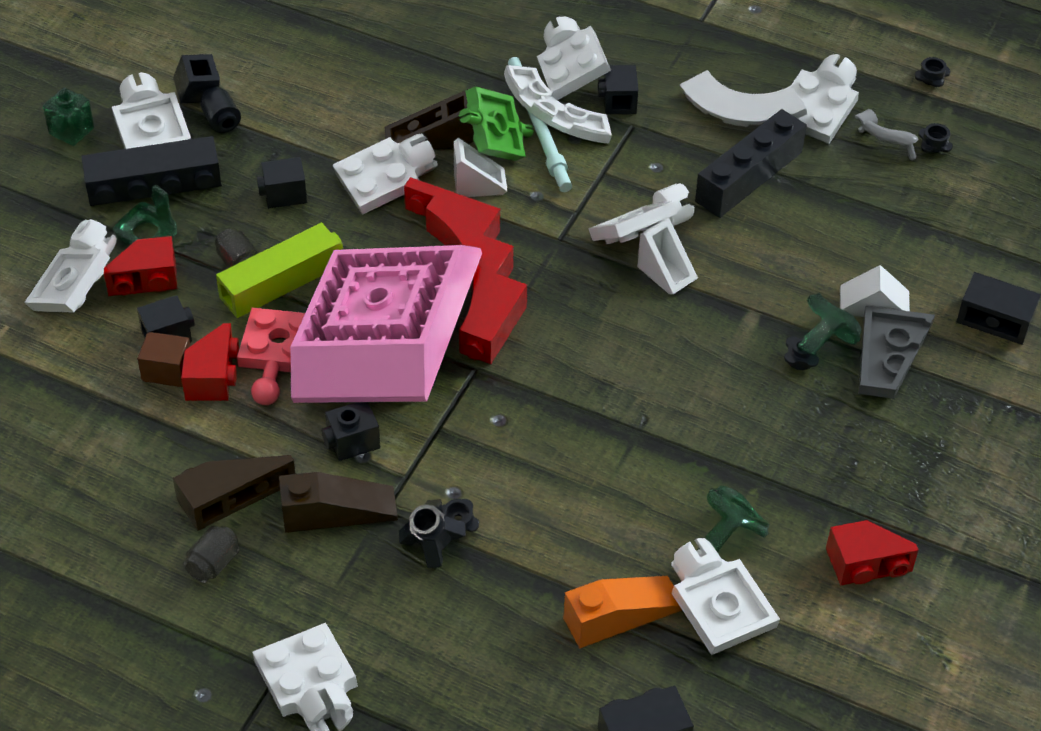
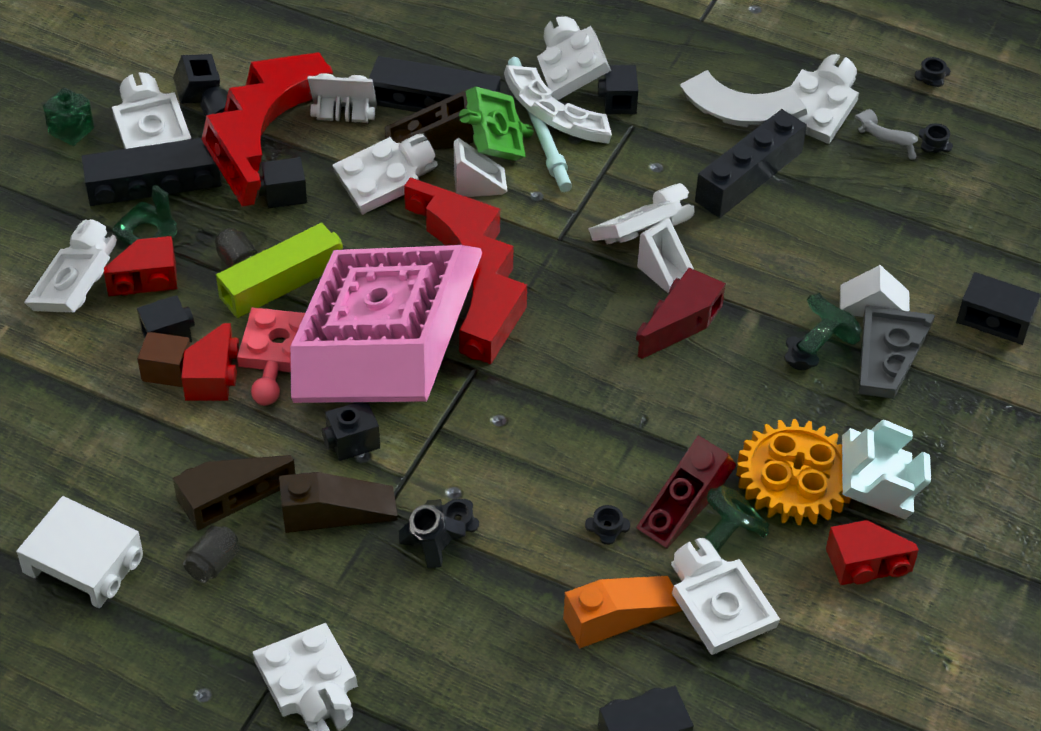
(82, 550): none -> white panel
(249, 109): none -> red arch
(342, 92): none -> white hinge
(420, 85): none -> black brick
(607, 515): none -> black plate
(686, 311): none -> dark red slope
(686, 491): none -> dark red slope
(793, 471): none -> light orange gear
(881, 471): none -> light aqua panel

